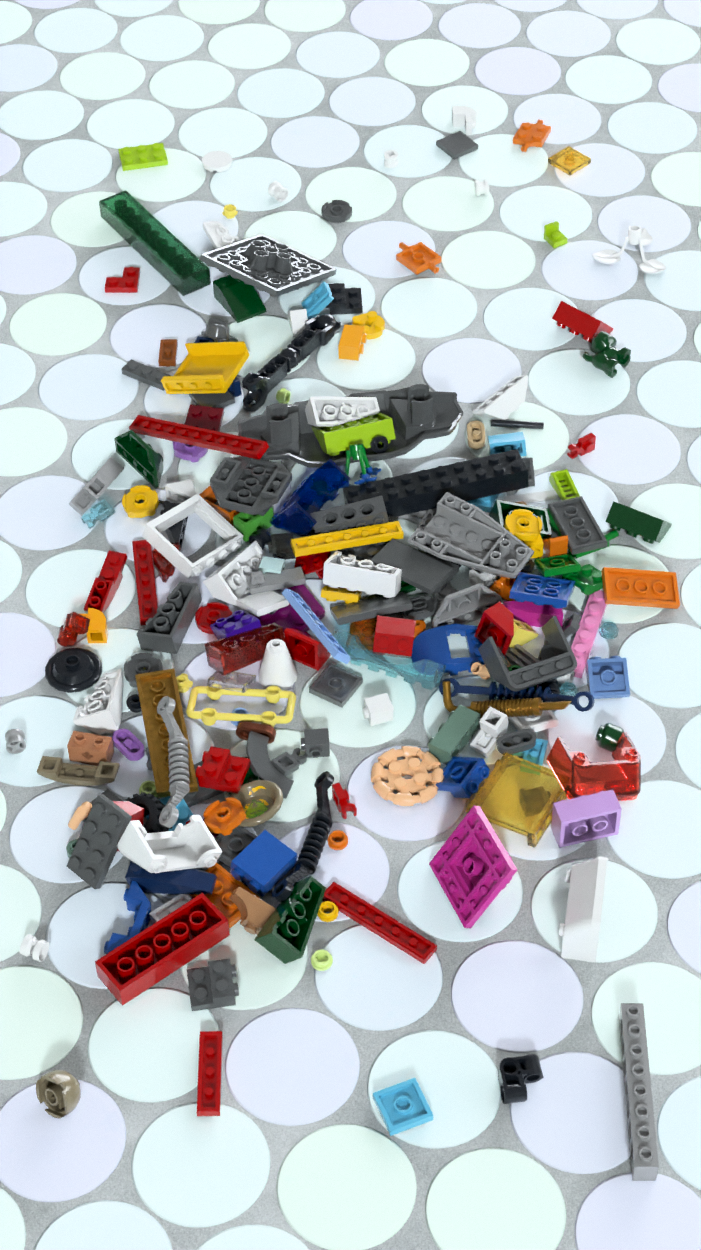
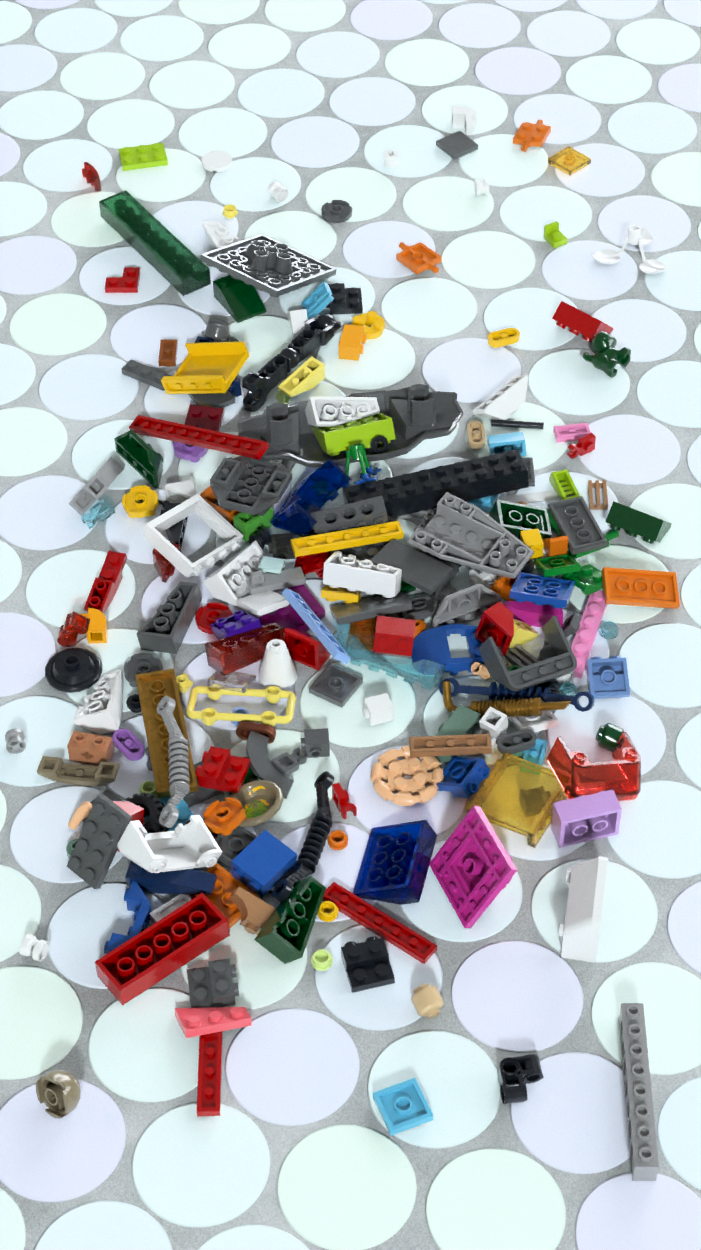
(91, 176): none -> clear red slope
(145, 580): red tile -> none
(211, 1019): none -> coral wing
(304, 378): none -> light yellow slope
(367, 964): none -> black plate
(396, 863): none -> clear blue slope
(427, 1000): none -> tan head
(450, 745): none -> medium nougat tile
(503, 337): none -> yellow plate
(531, 528): yellow plate -> none
(571, 432): none -> bright pink tile
(597, 486): none -> medium nougat tile

